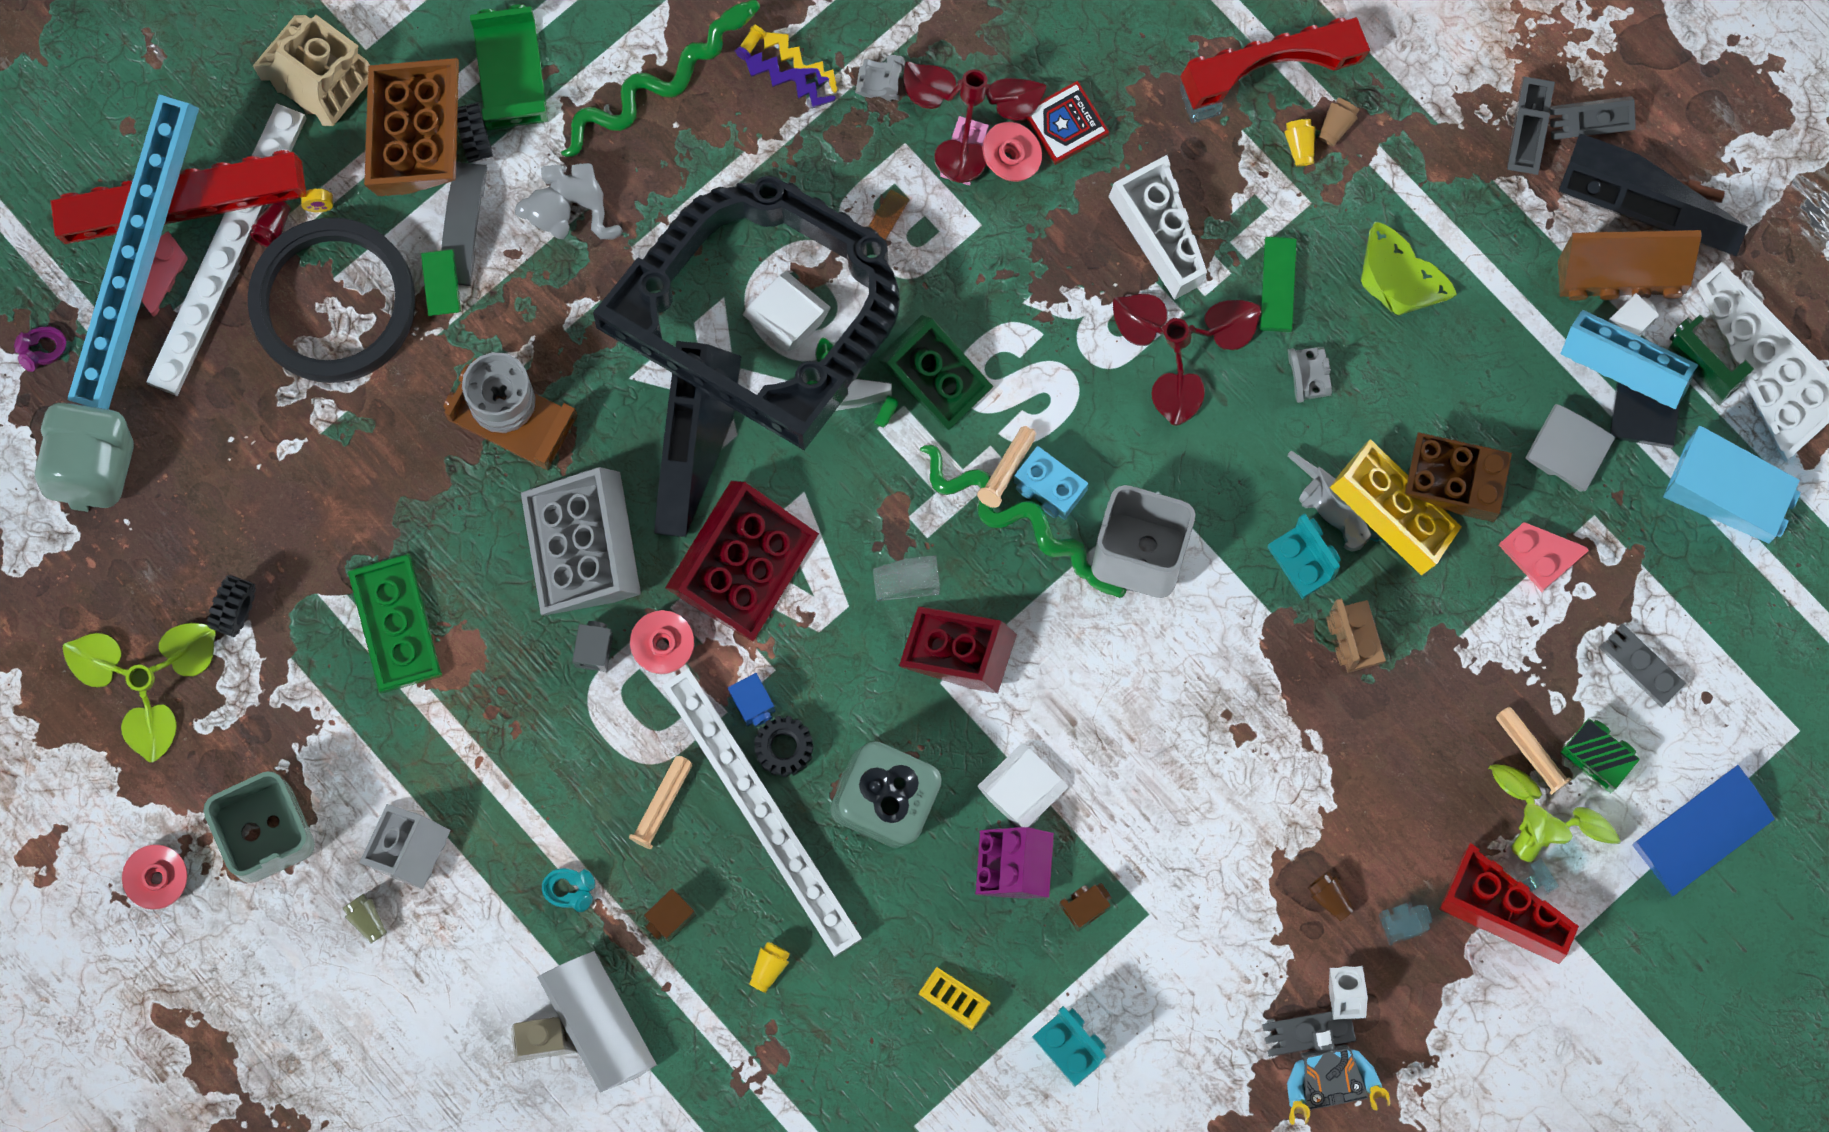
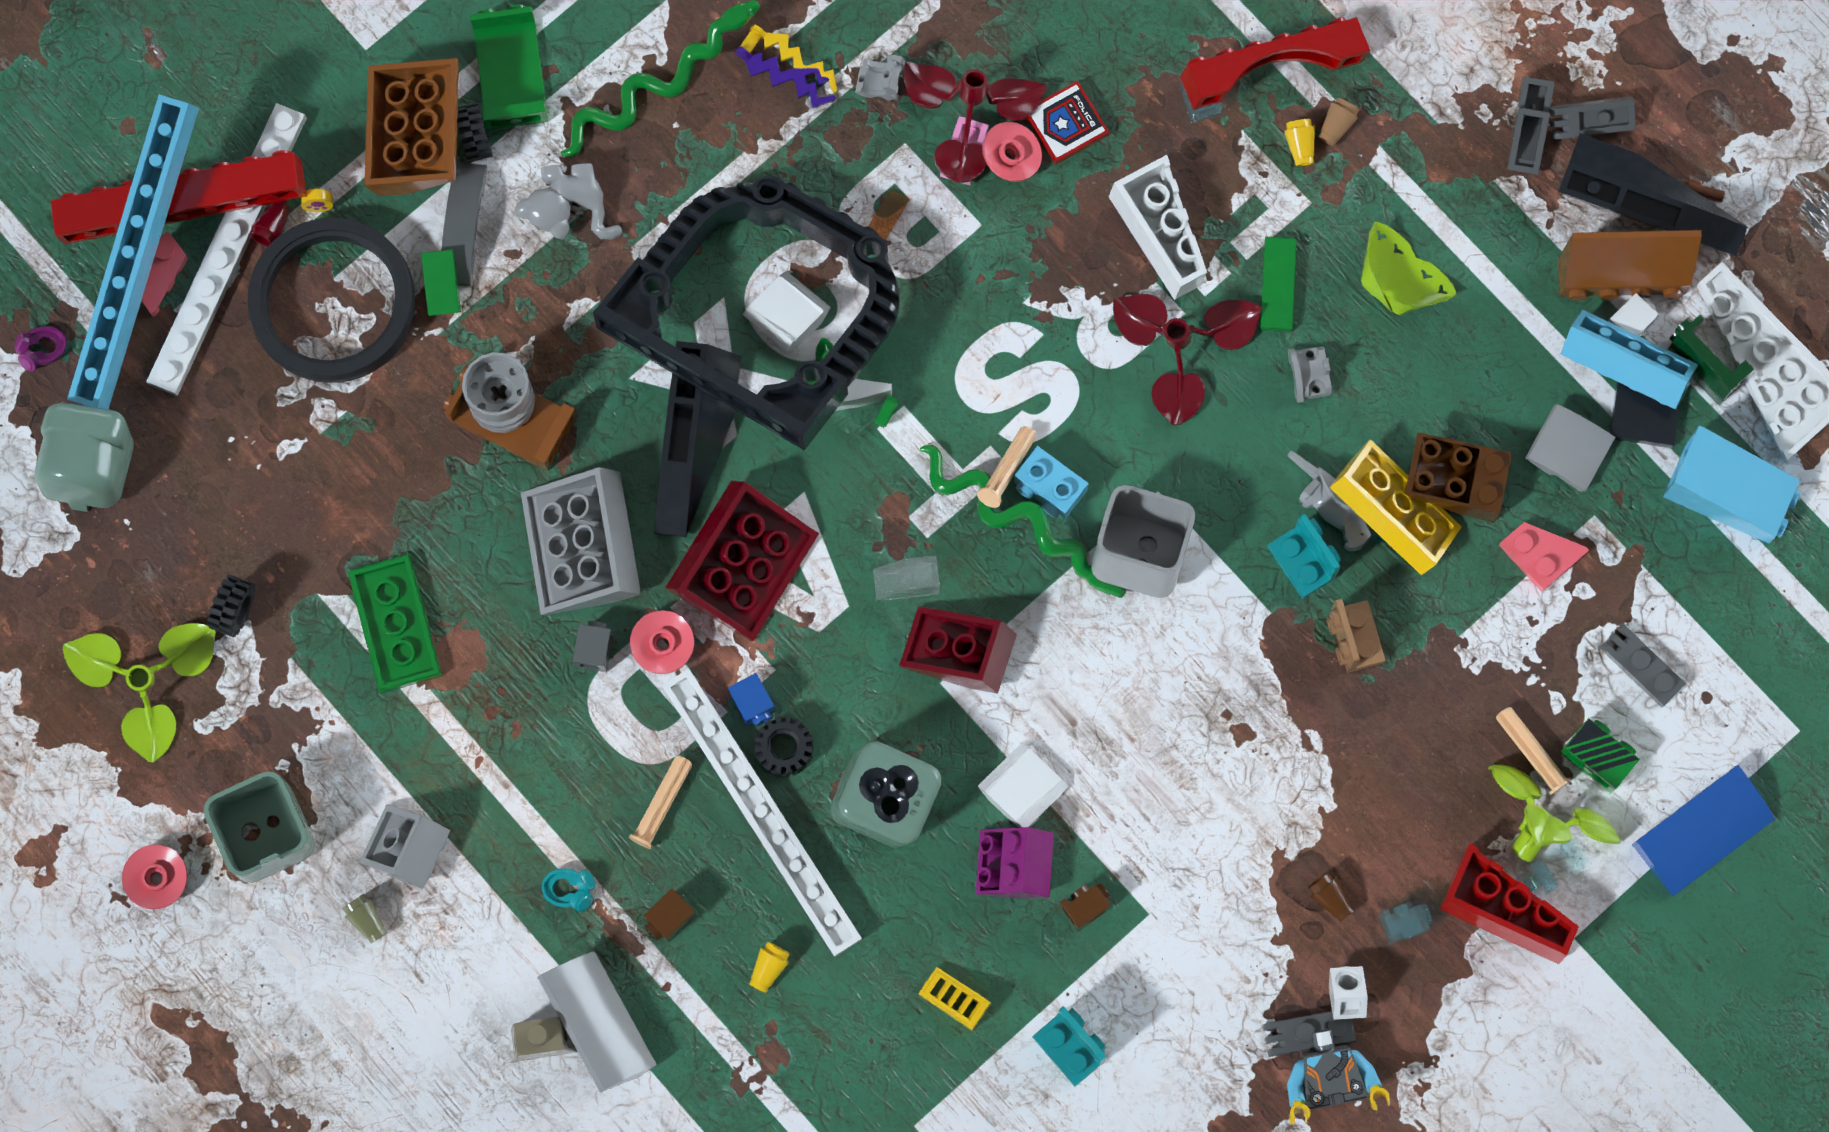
(315, 67): tan slope -> none
(935, 371): dark green slope -> none

